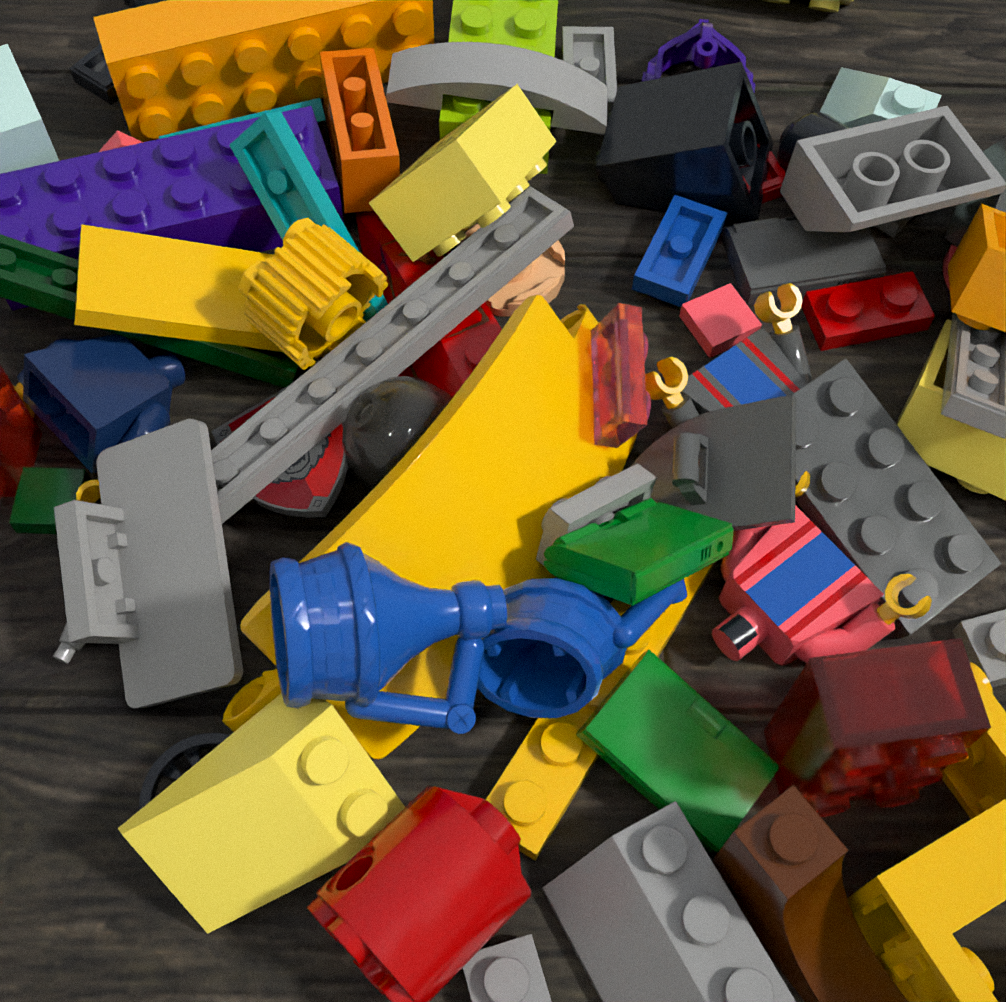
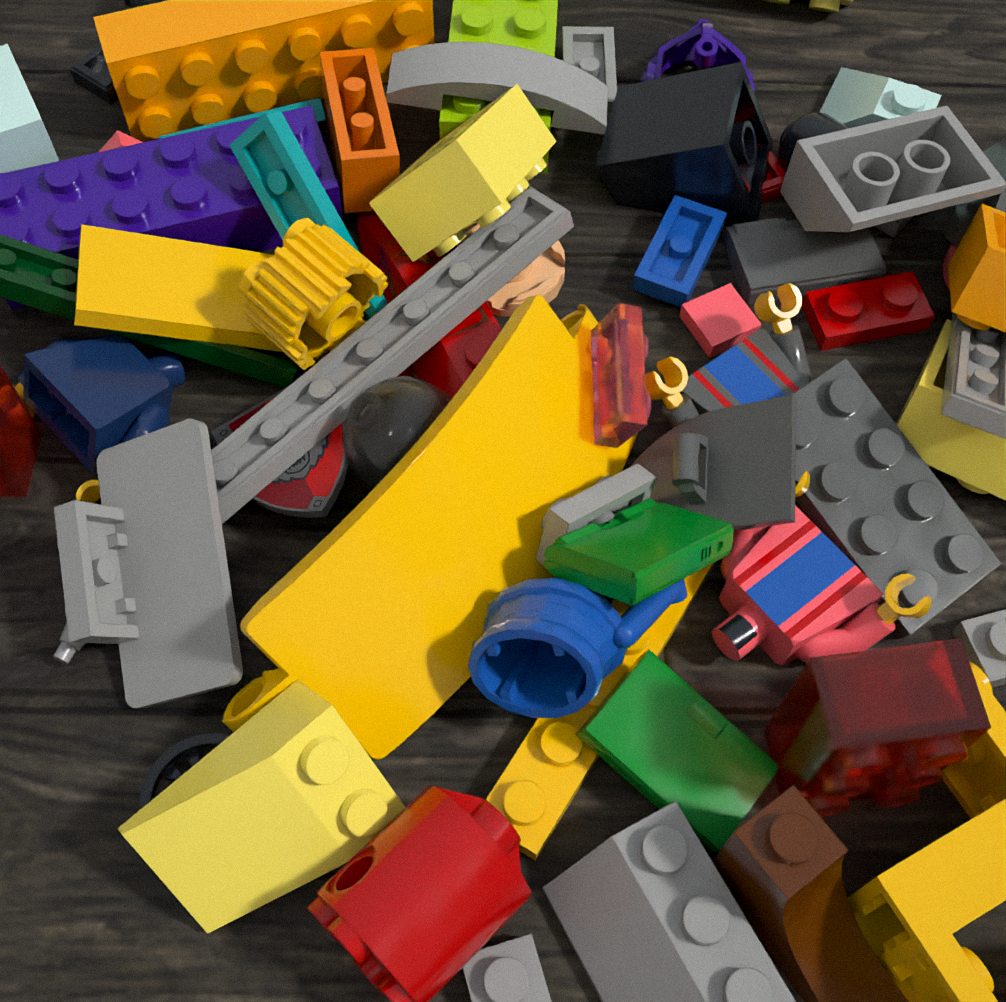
(38, 495): dark green tile -> none
(354, 624): blue piece -> none

